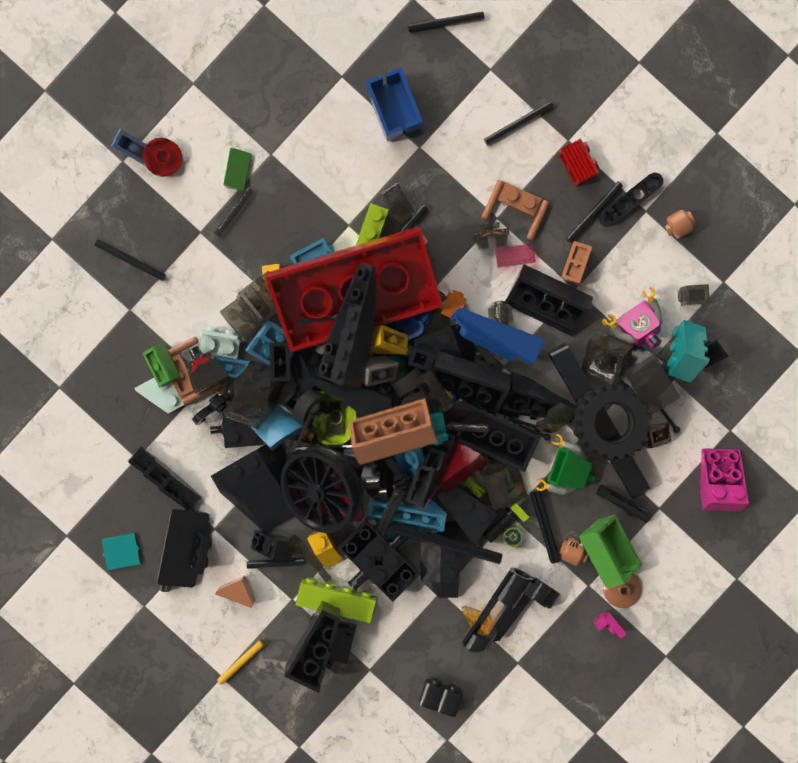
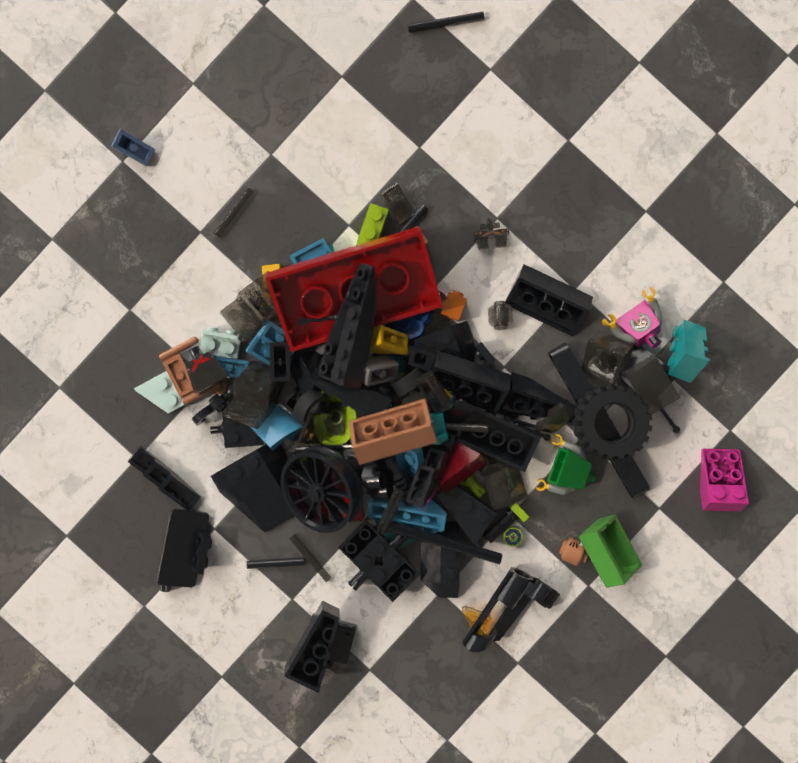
(121, 551): teal piece -> none
(130, 260): black bar -> none
(161, 364): bright green slope -> none
(162, 157): red tile -> none
(237, 169): bright green slope -> none
(237, 591): nougat slope -> none
(240, 662): yellow bar -> none
(272, 545): black slope -> none
(324, 548): yellow slope -> none
(350, 603): lime brick -> none
(394, 104): blue piece -> none
(441, 697): black brick -> none
(498, 337): blue wedge -> none
(515, 255): clear pink tile -> none
(518, 123): black bar -> none
(520, 201): nougat plate -> none
(545, 526): black axle -> none
(577, 263): nougat hinge -> none
(578, 162): red brick -> none
(592, 214): black bar -> none
(612, 625): dark pink bracket -> none
(625, 600): nougat dish -> none
(630, 507): black pin -> none
(631, 199): black beam -> none
(658, 436): reddish brown slope -> none
(680, 223): nougat head -> none
(694, 295): clear smoke brick -> none
(716, 352): black slope -> none

